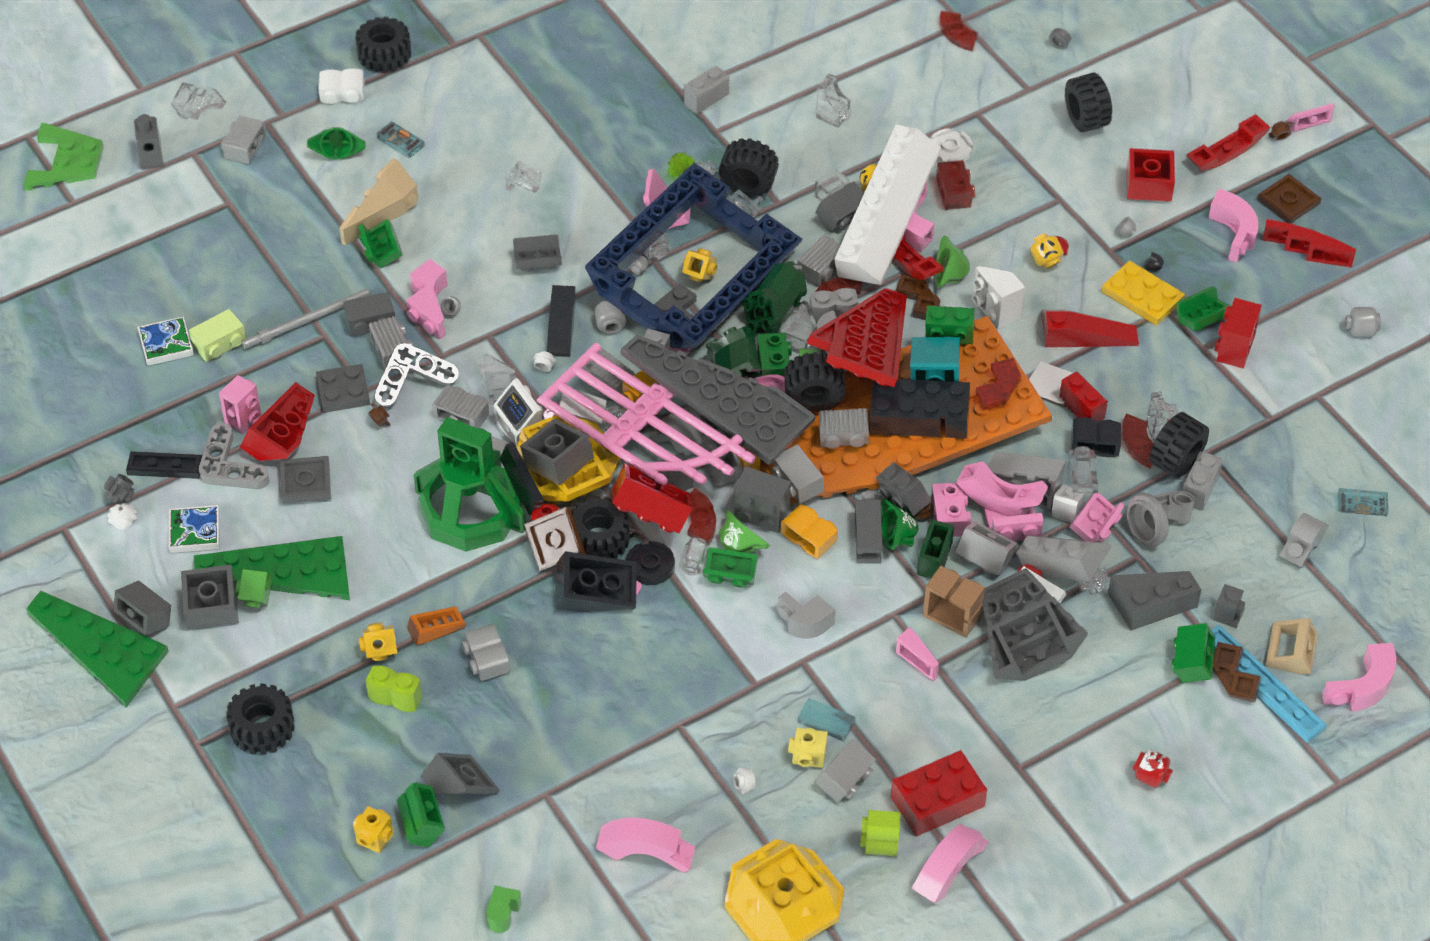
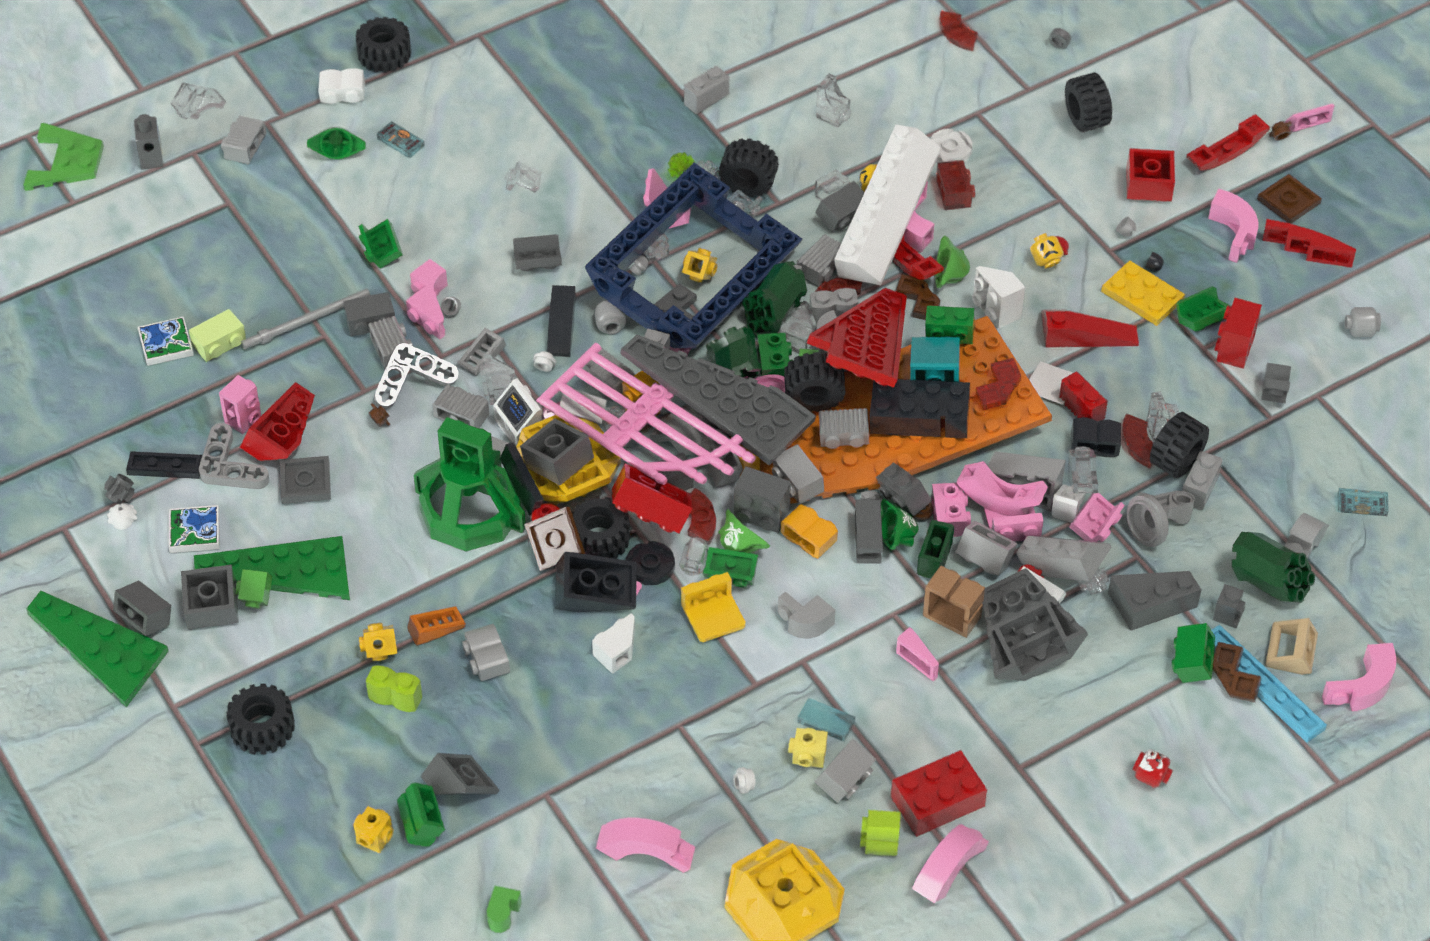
(343, 388): dark grey plate -> none
(388, 200): tan wedge -> none
(484, 337): none -> light grey slope
(616, 644): none -> white slope
(712, 607): none -> yellow bracket
(1272, 567): none -> dark green brick
(1276, 383): none -> dark grey brick

